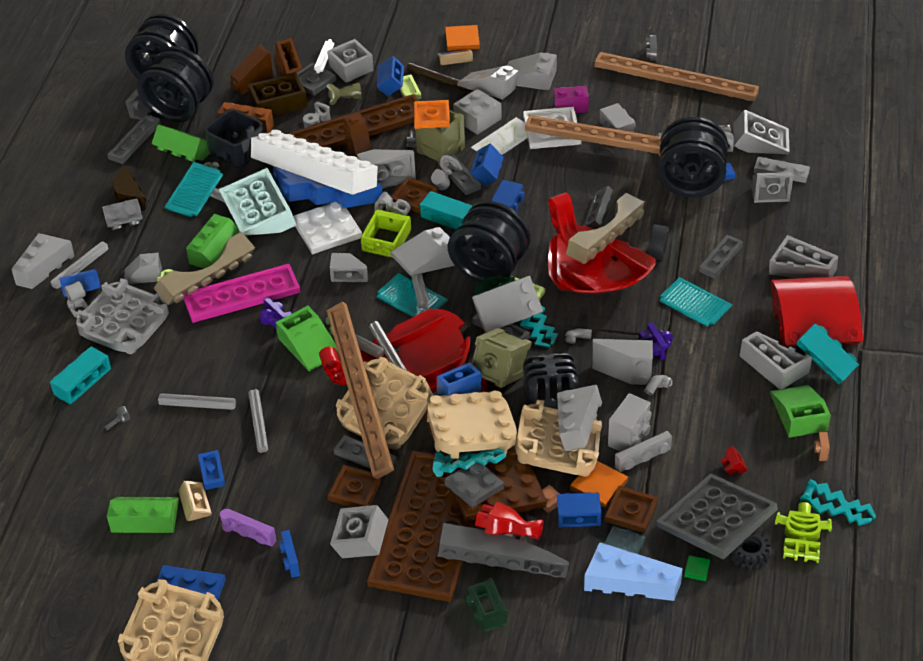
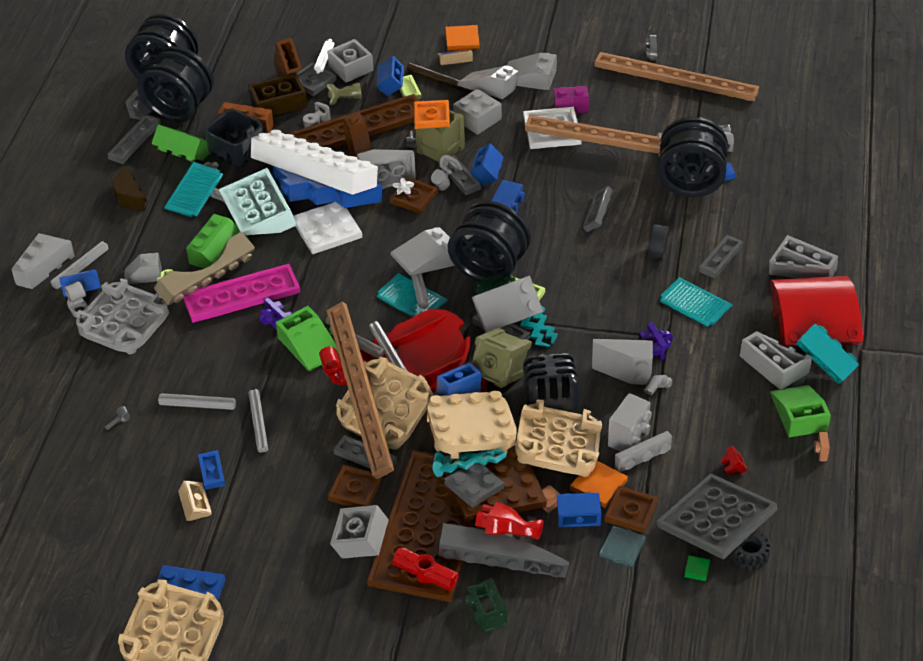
(80, 375): teal brick -> none
(122, 213): flat silver bracket -> none
(143, 514): bright green slope -> none
(247, 527): medium lavender plate -> none
(253, 69): reddish brown slope -> none
(290, 561): blue plate -> none
(347, 268): light grey slope -> none
(382, 220): lime window -> none
(398, 207): light grey leg -> none
(403, 186): none -> white plant
(425, 568): none -> red piece
(443, 210): teal brick -> none
(505, 137): white sticker -> none
(576, 414): light grey wedge -> none
(577, 333): light grey arm -> none
(587, 244): dark tan arch -> none
(598, 274): red windscreen -> none
(616, 118): light grey brick -> none
(631, 574): light blue wedge -> none
(760, 135): light grey slope -> none
(766, 165): light grey plate -> none
(772, 187): light grey slope -> none
(802, 530): lime piece -> none
(845, 507): teal piece -> none

